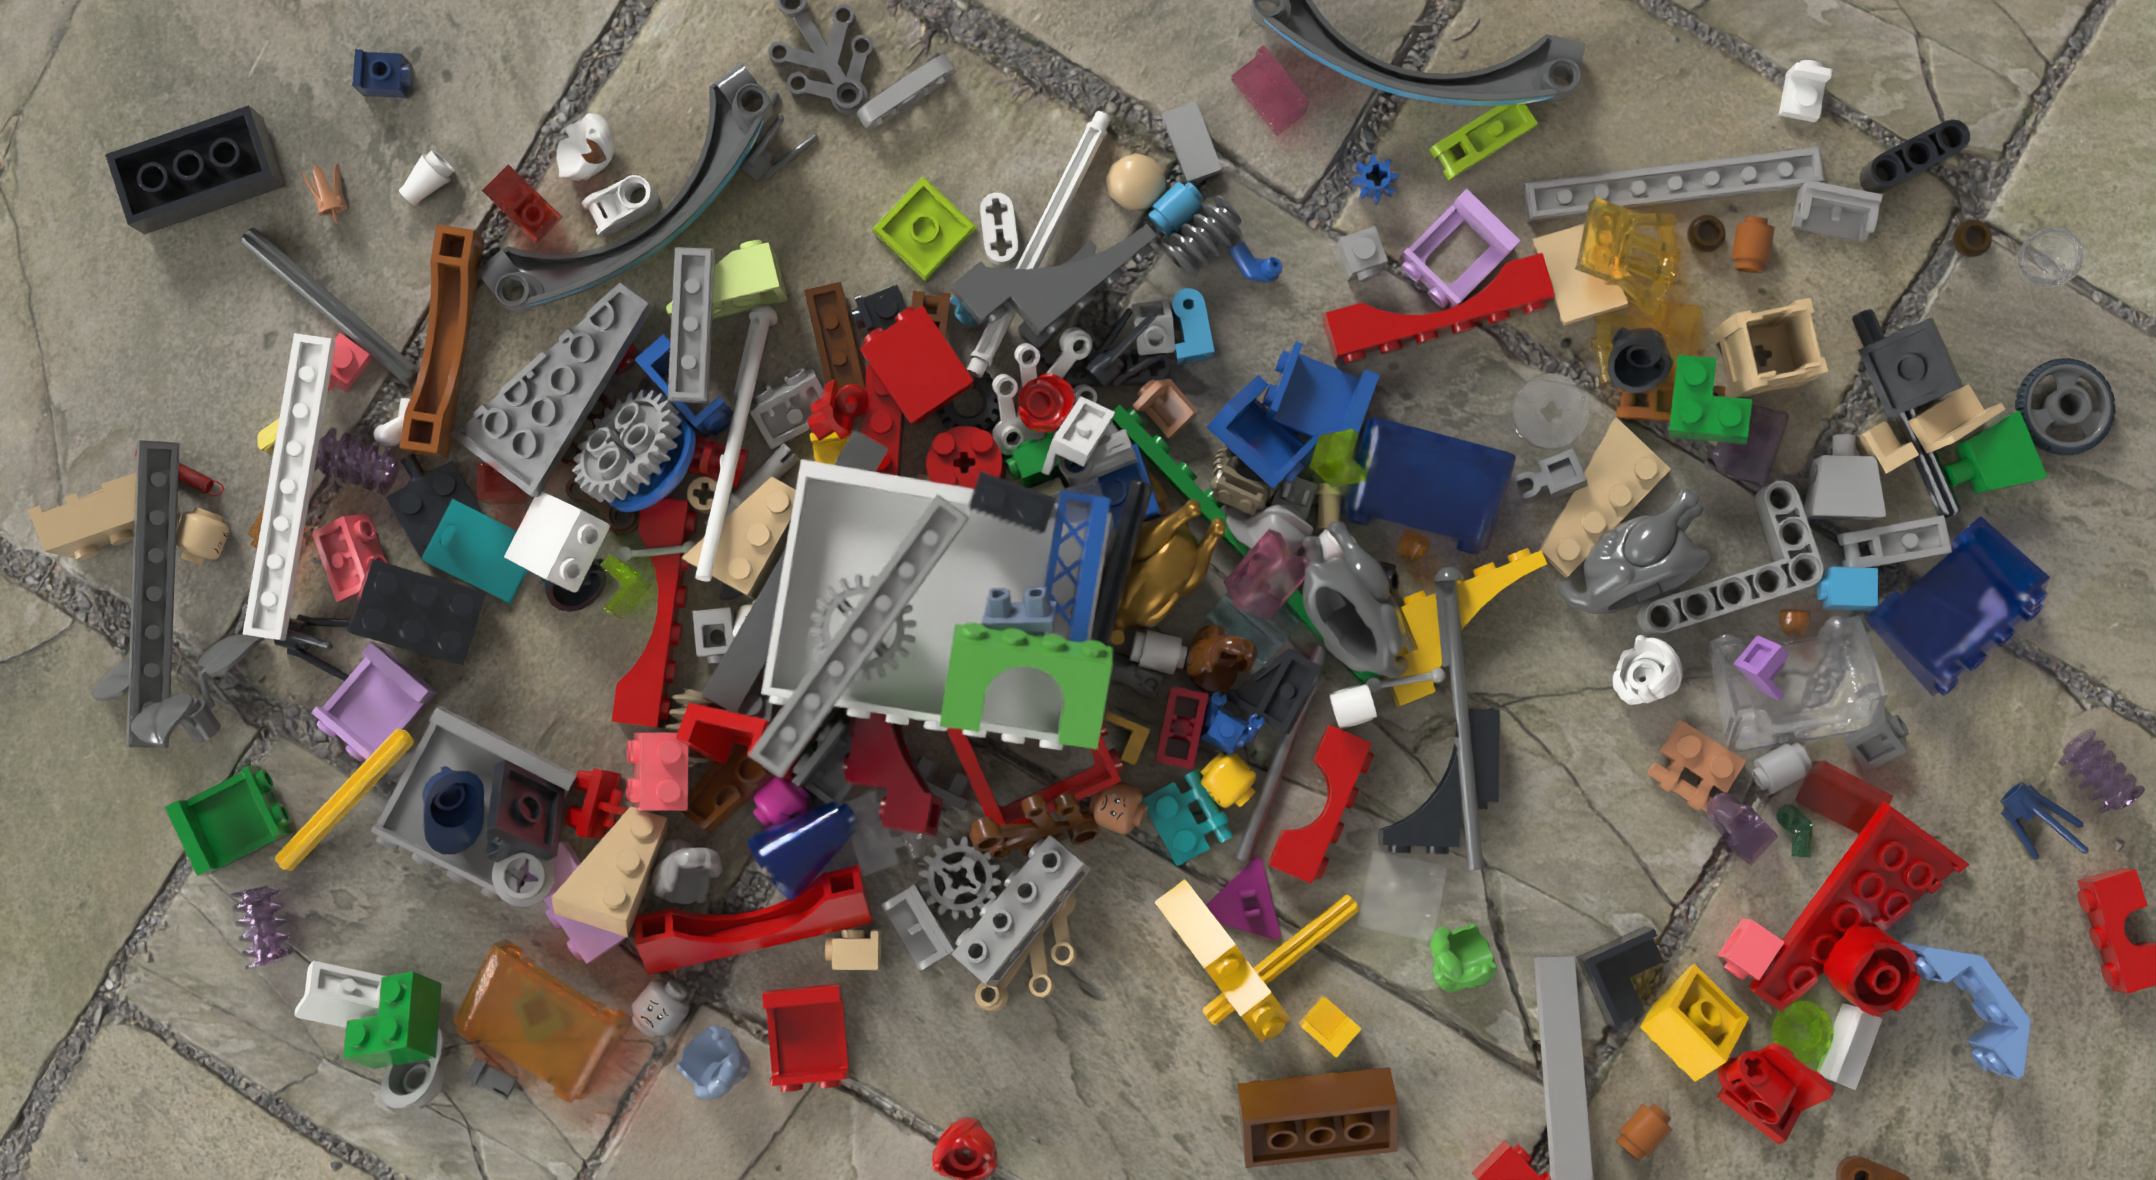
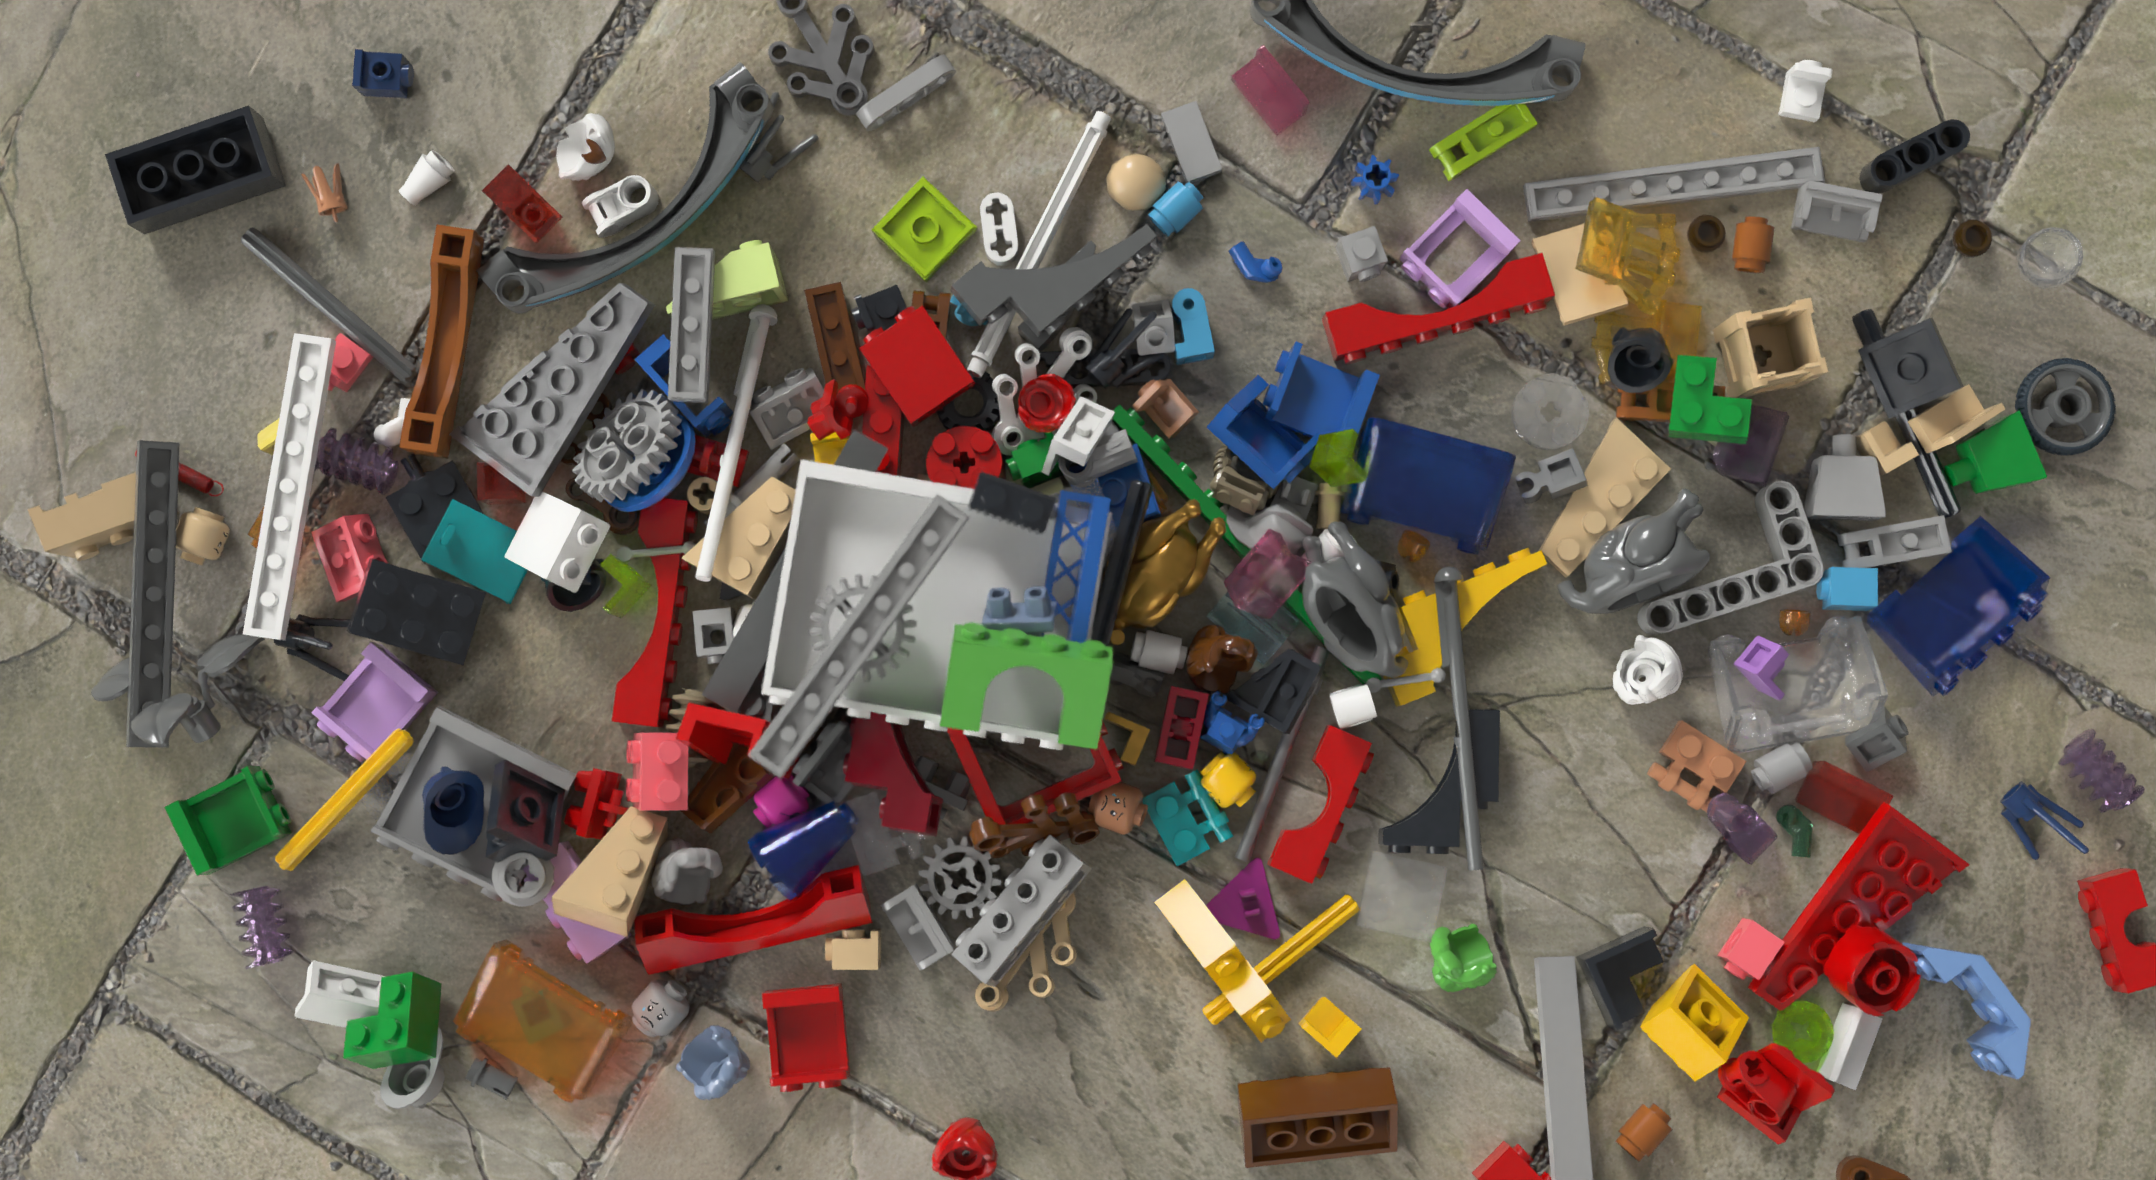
(1204, 236): dark grey piece -> none

